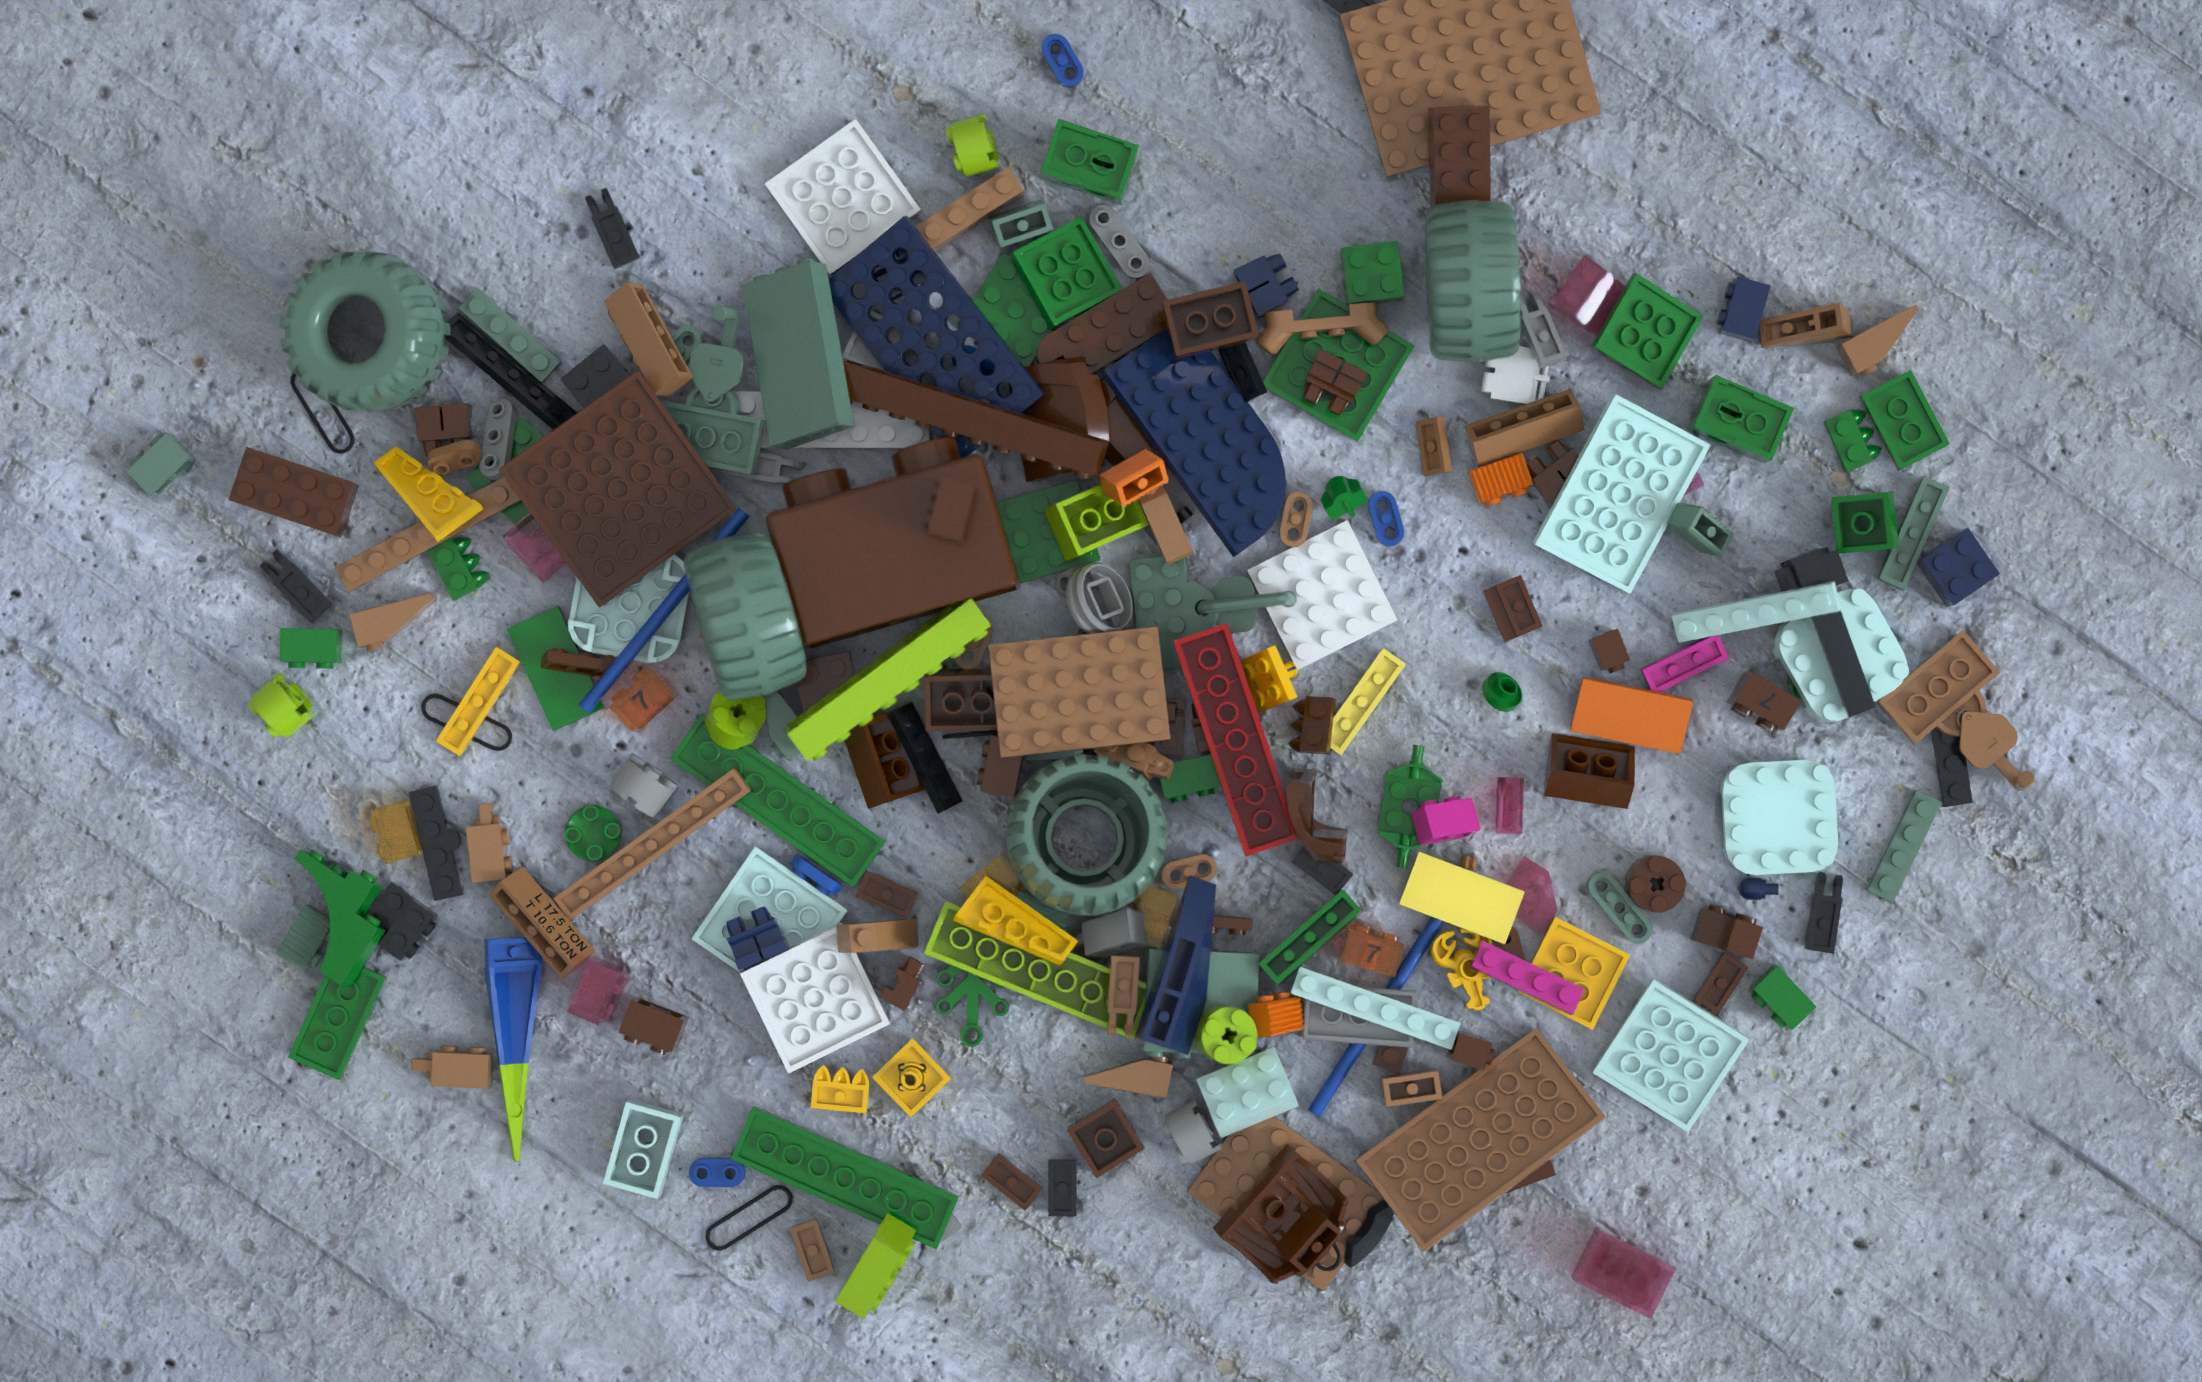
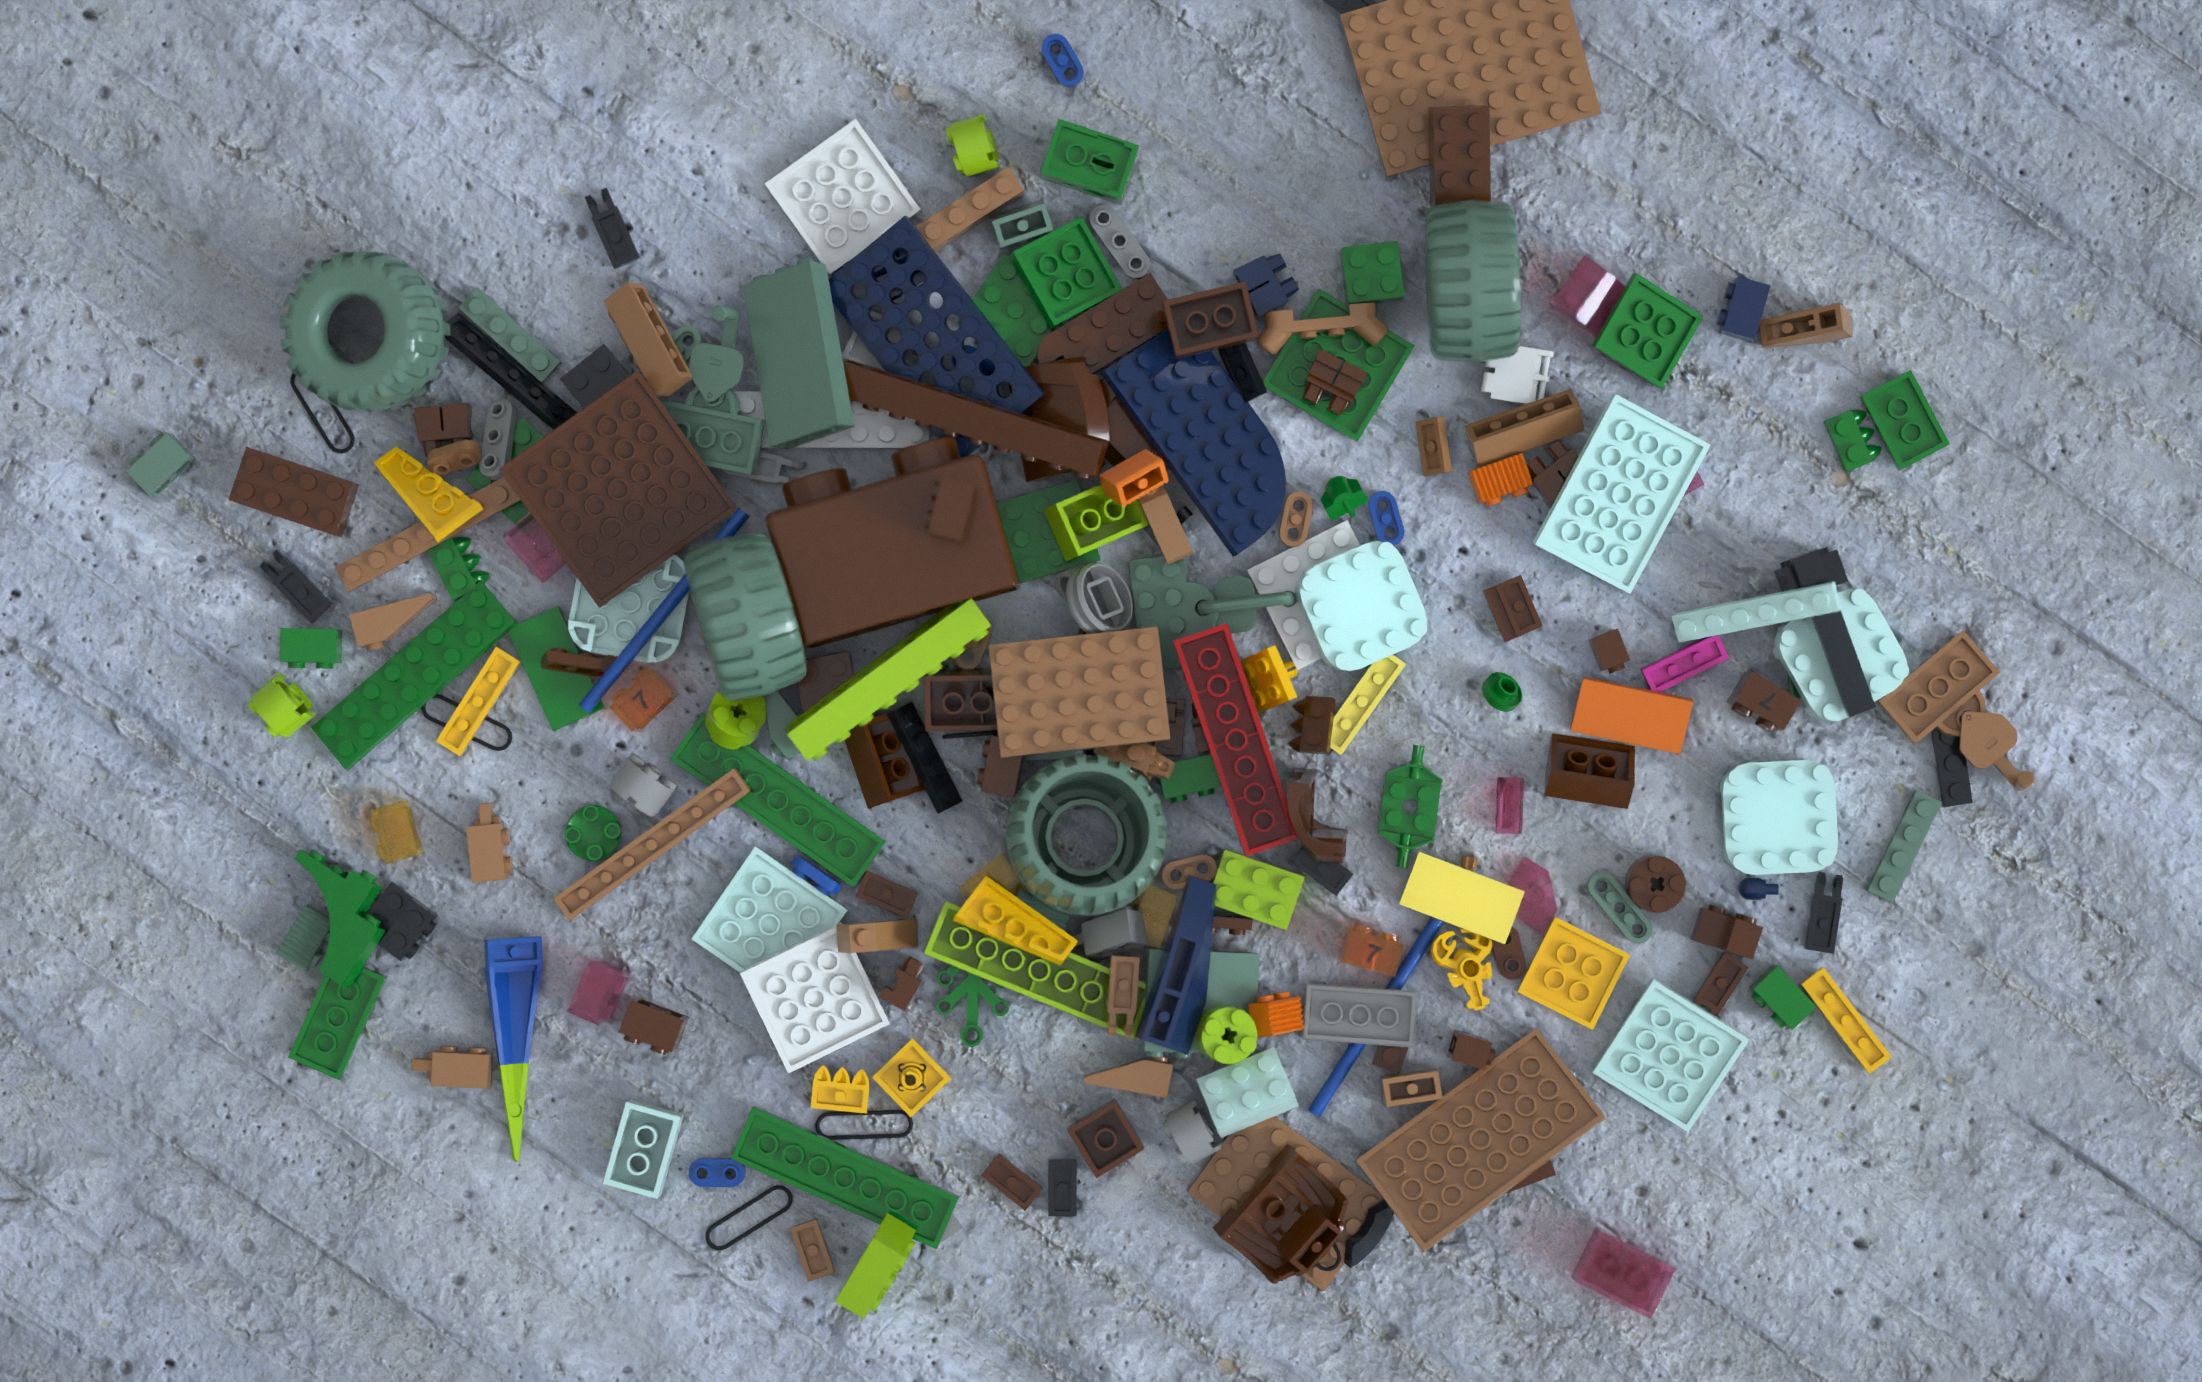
(414, 675): none -> green plate
(437, 843): black hinge -> none
(542, 922): medium nougat brick -> none
(745, 944): dark blue hips -> none
(871, 1136): none -> black piece
(1256, 889): none -> lime brick
(1310, 937): green brick -> none
(1361, 606): none -> light aqua plate
(1375, 1008): light aqua plate -> none
(1445, 820): dark pink brick -> none
(1526, 977): dark pink plate -> none
(1541, 333): light grey hinge -> none
(1700, 529): sand green brick -> none
(1740, 419): green piece -> none
(1845, 1020): none -> yellow plate
(1865, 522): green brick -> none
(1872, 346): medium nougat slope -> none
(1913, 532): sand green plate -> none
(1957, 567): dark blue brick -> none

